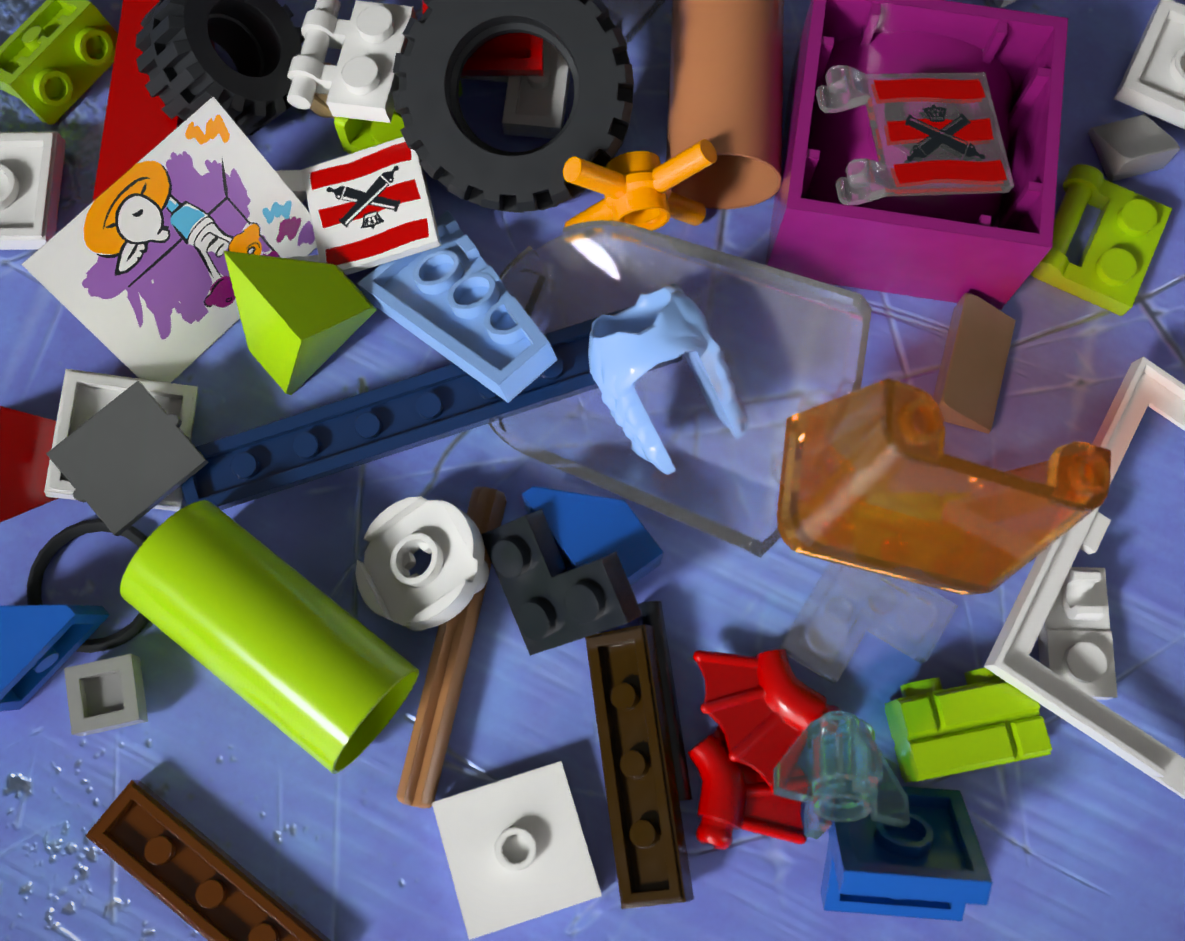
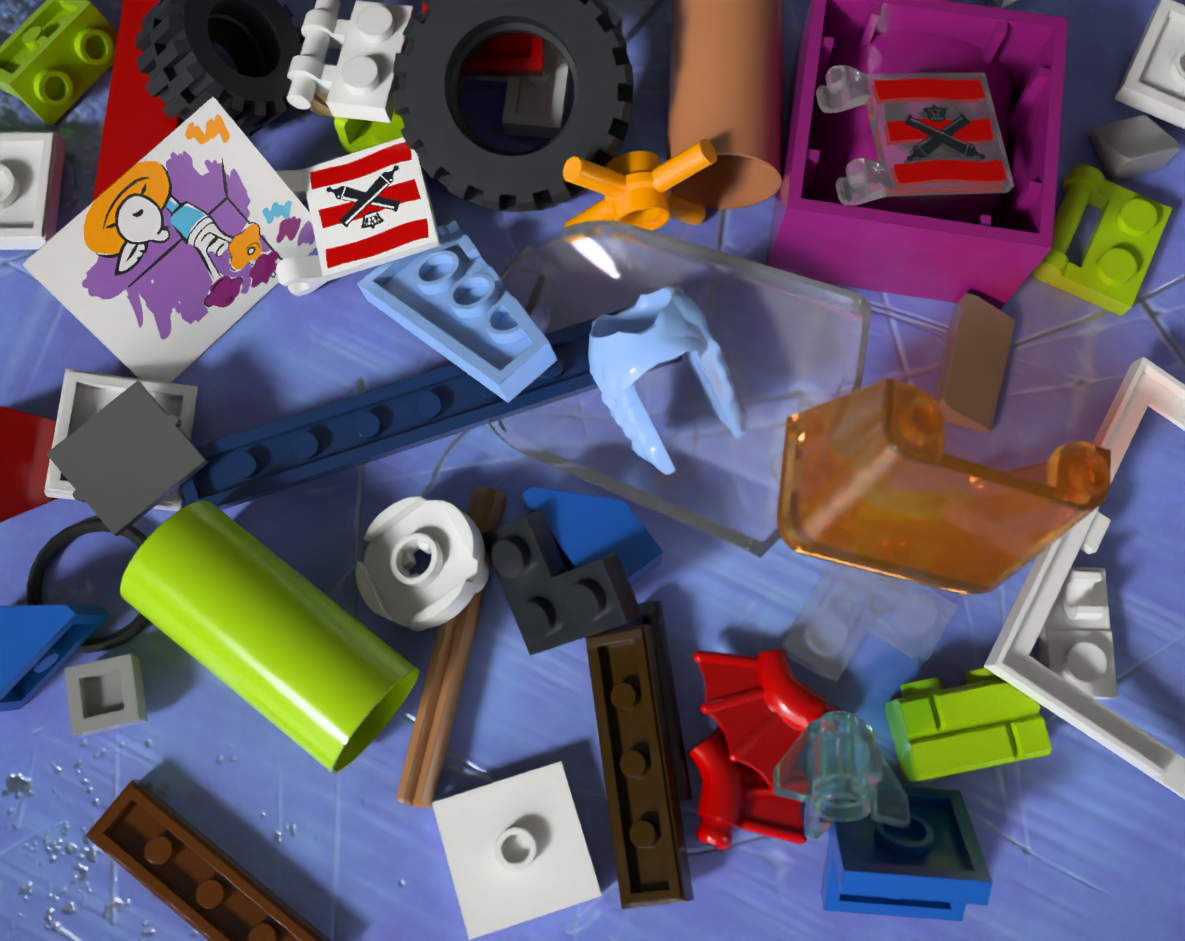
(294, 312): lime slope -> none

